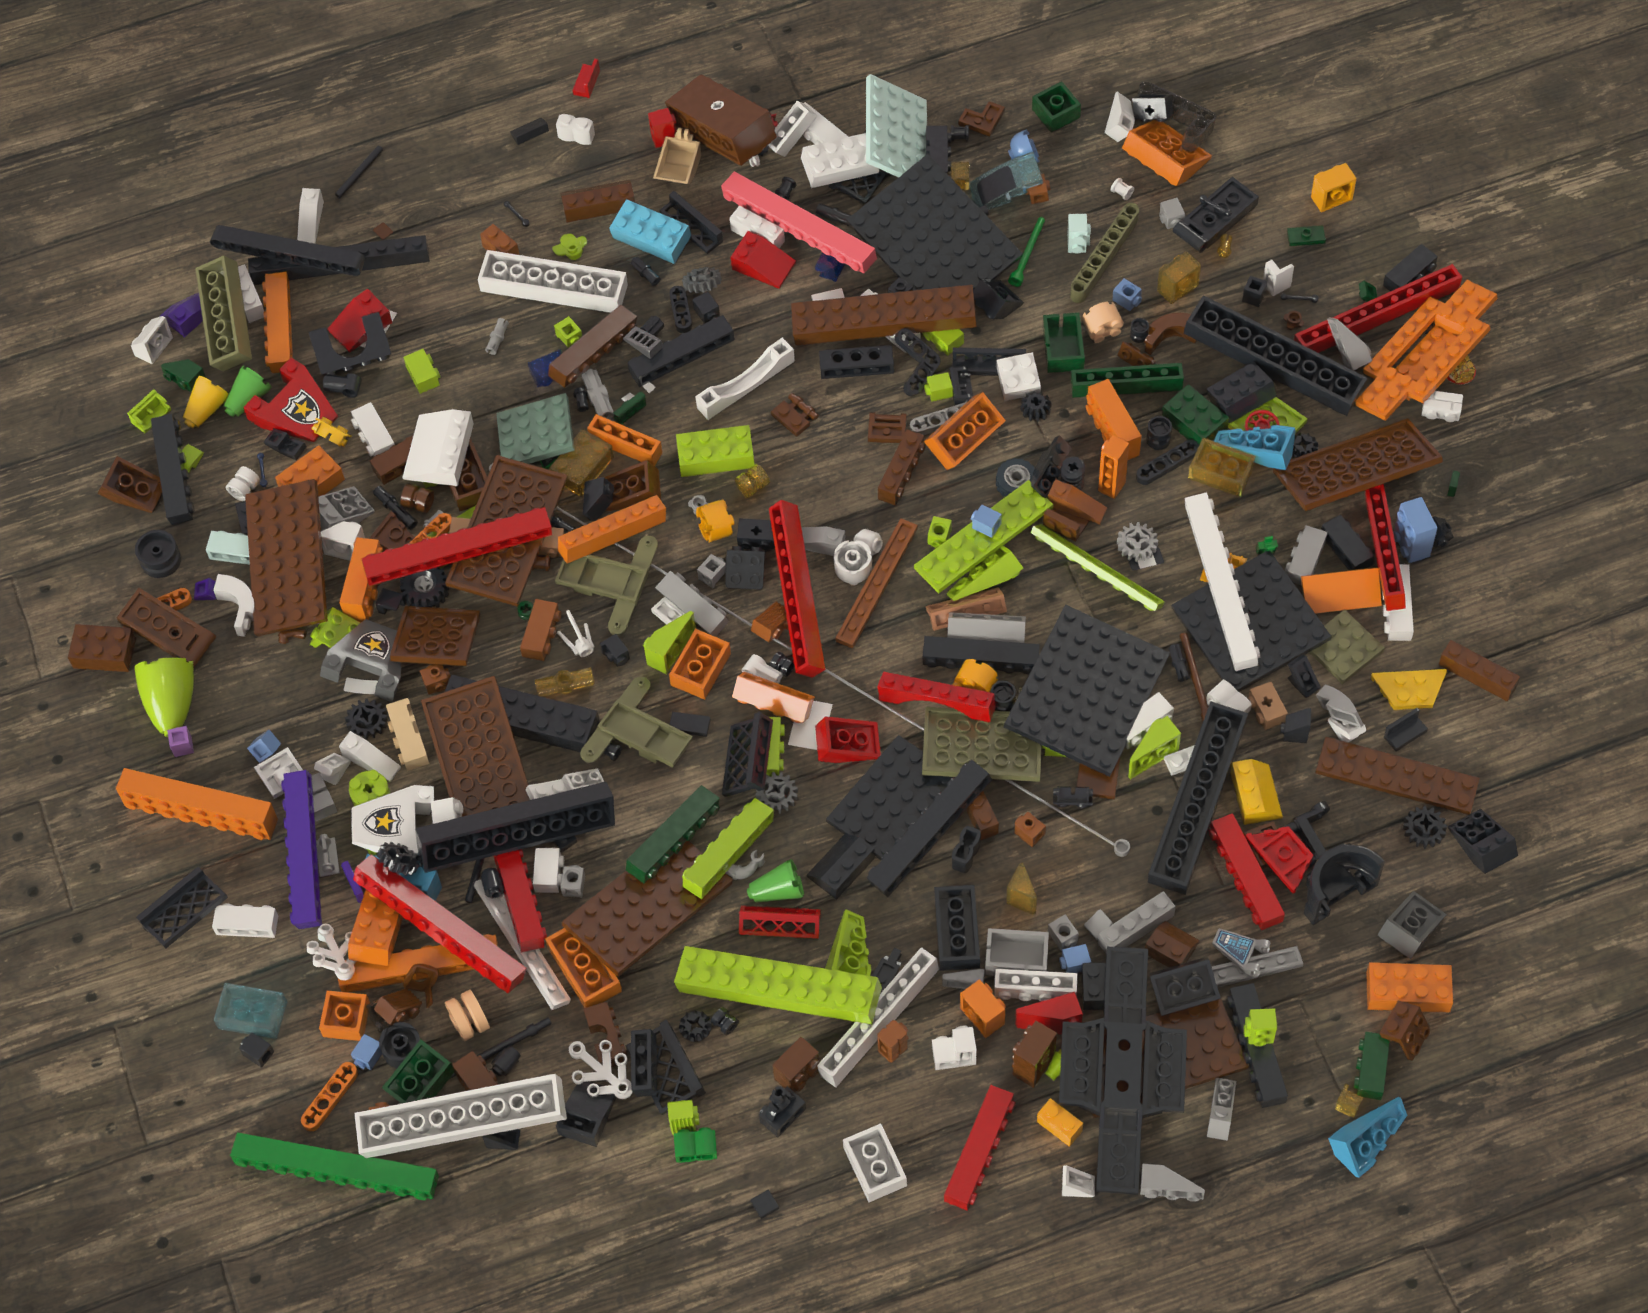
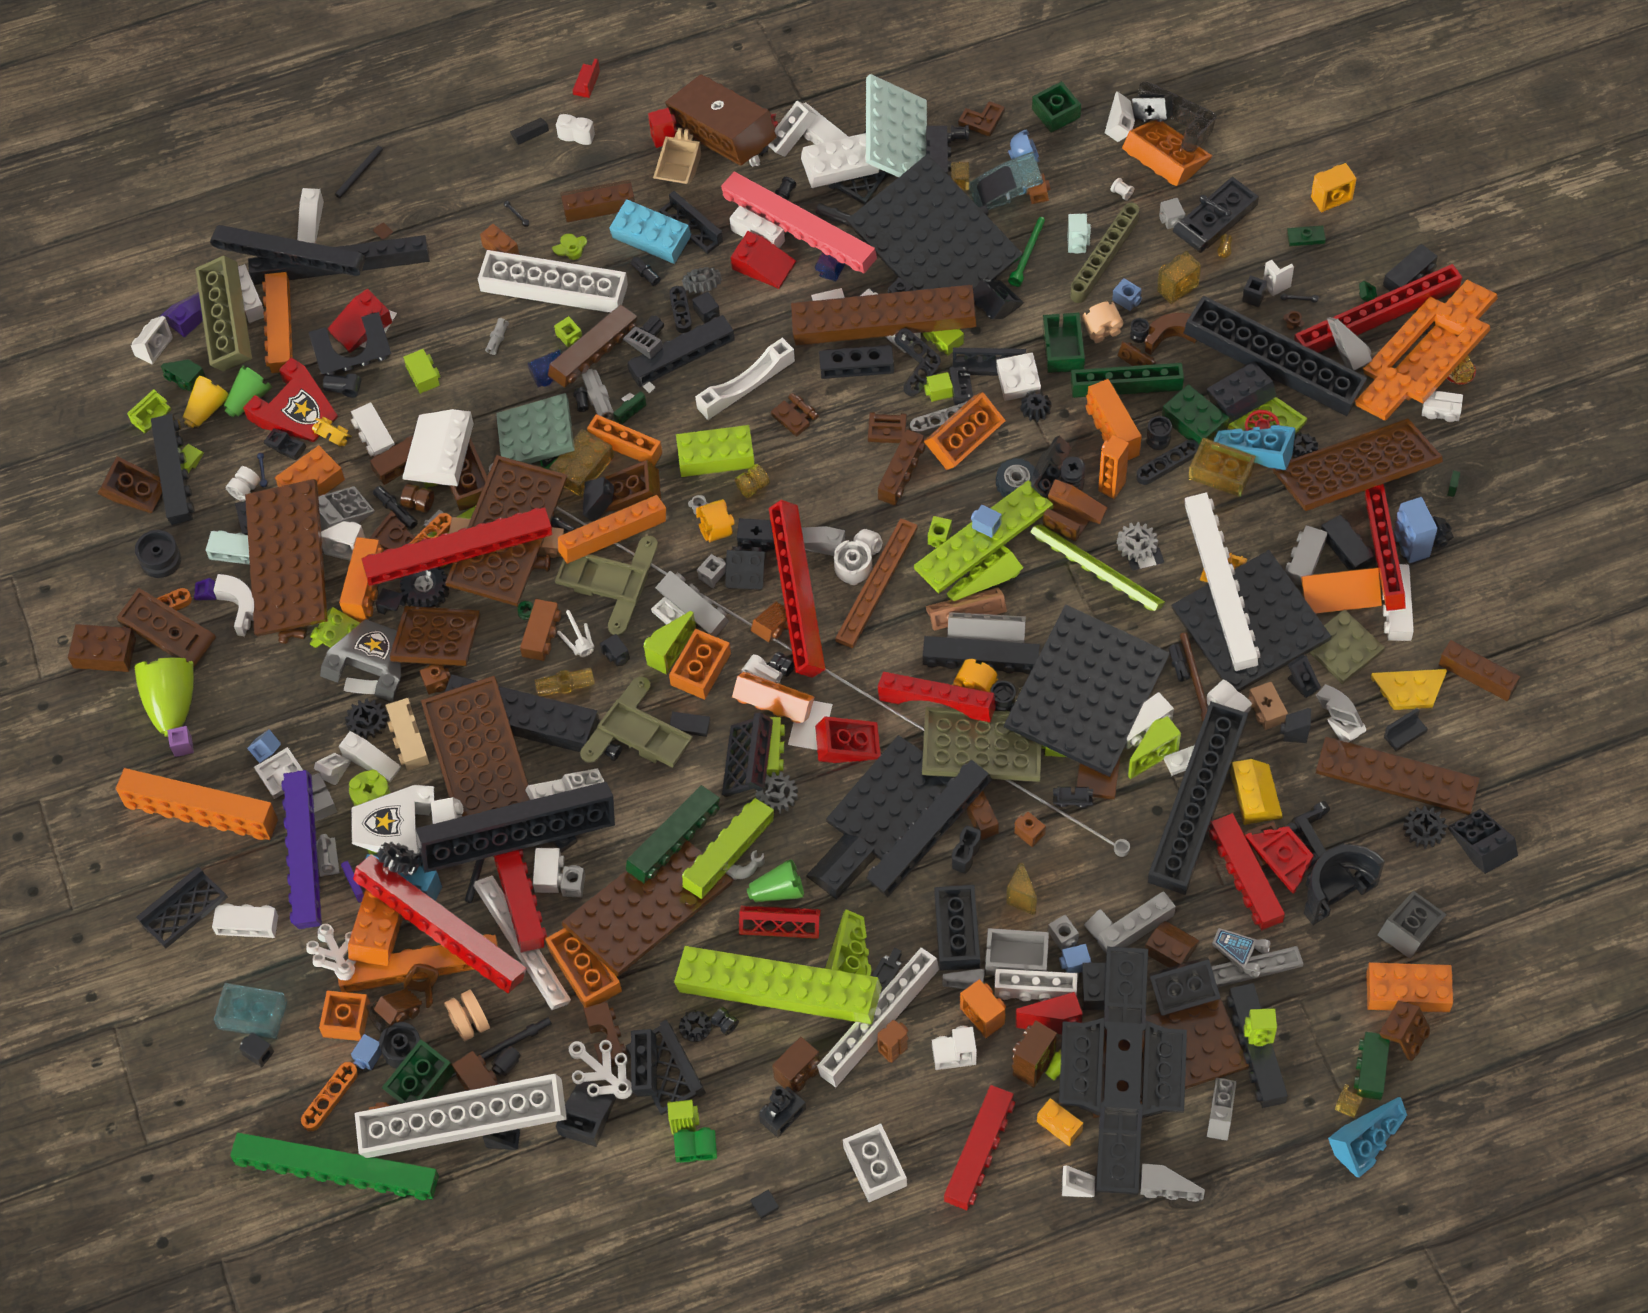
(492, 883): black brick -> none
(1267, 545): green plate -> none

